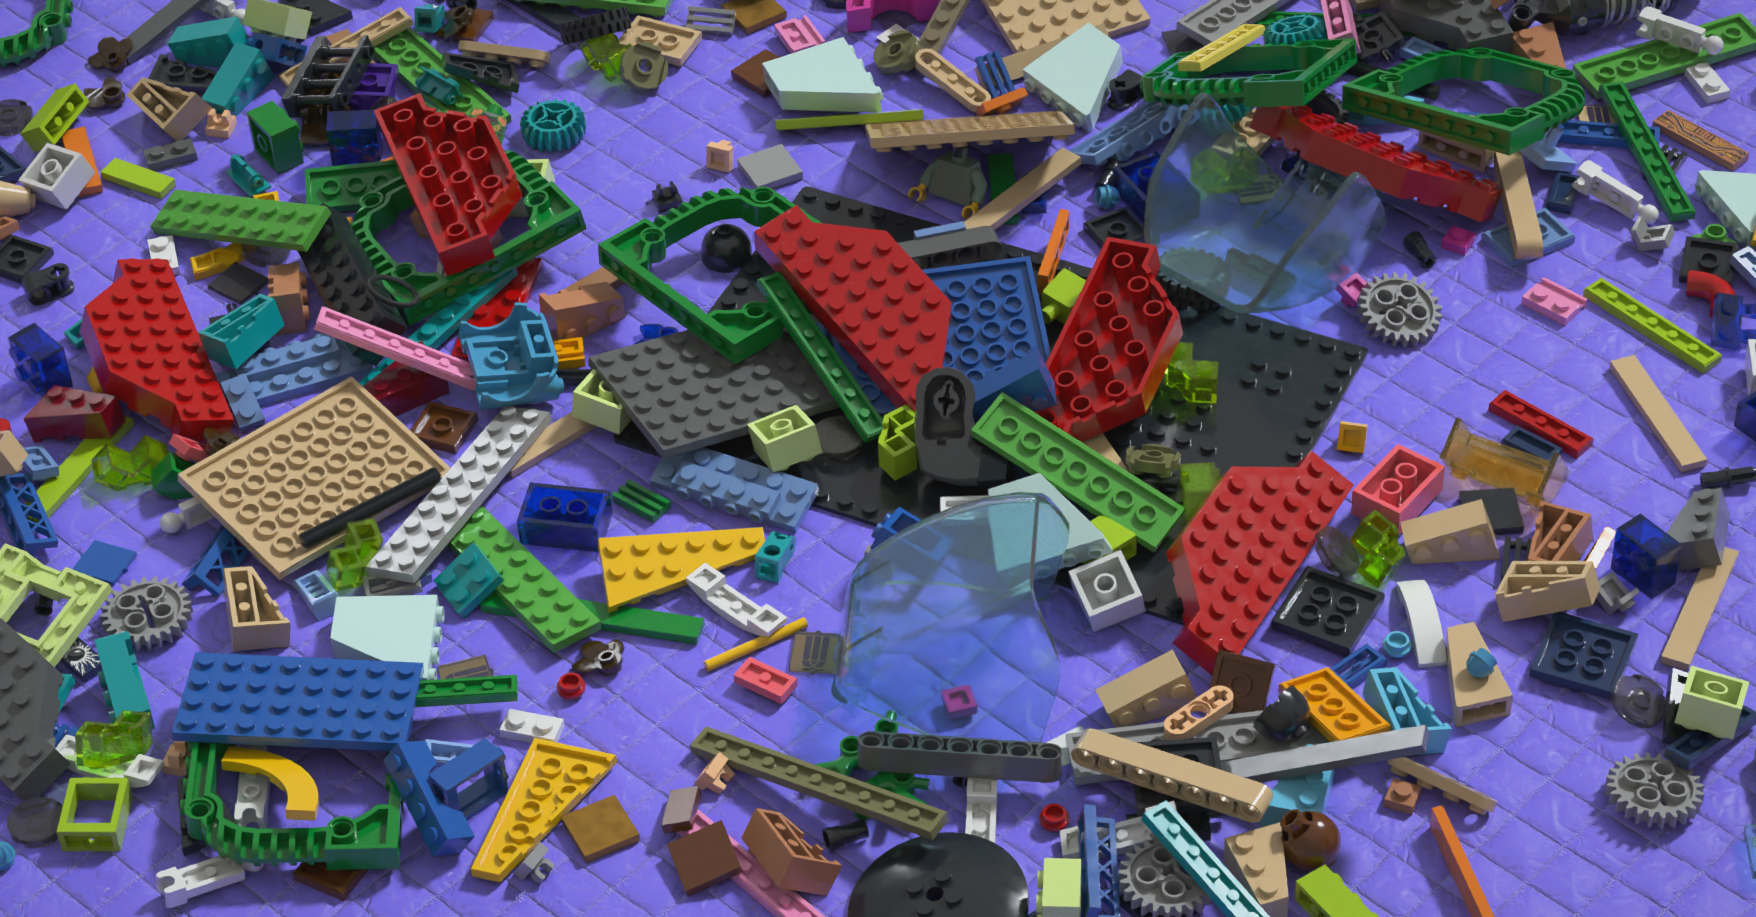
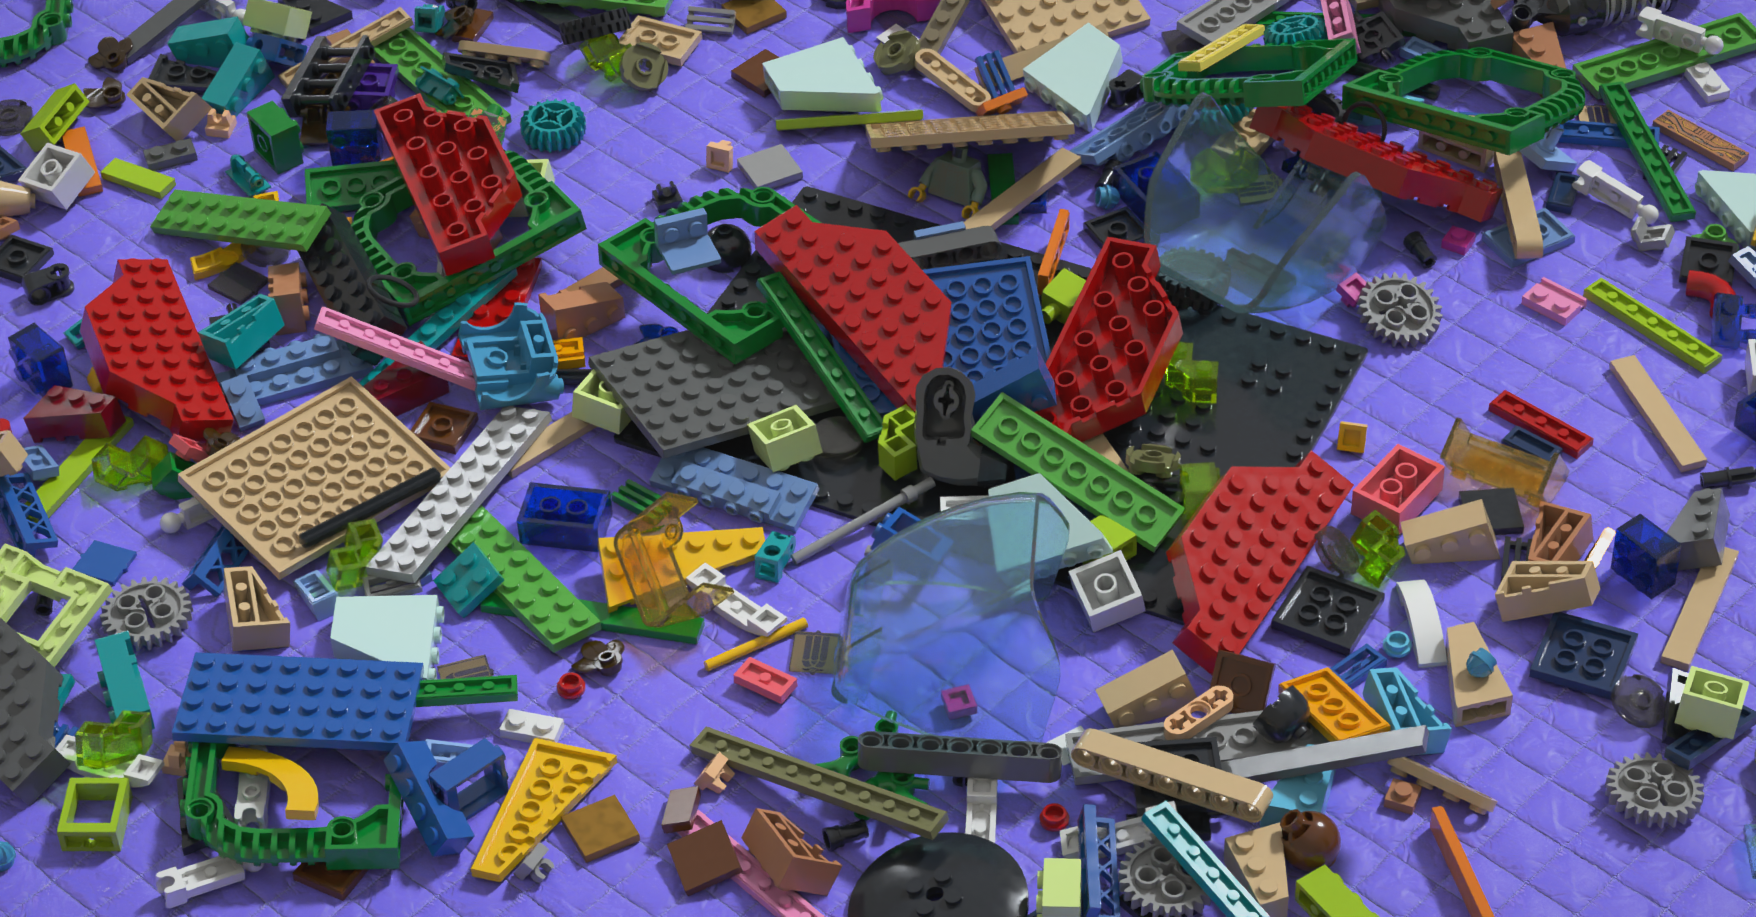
(35, 822): clear smoke tile -> none
(82, 660): tile -> none
(164, 249): white plate -> none
(652, 569): none -> clear yellow windscreen
(685, 241): none -> medium blue bracket
(798, 34): bright pink plate -> none
(907, 495): none -> light grey bar
(1372, 106): none -> black tyre
(1614, 594): light grey bracket -> none

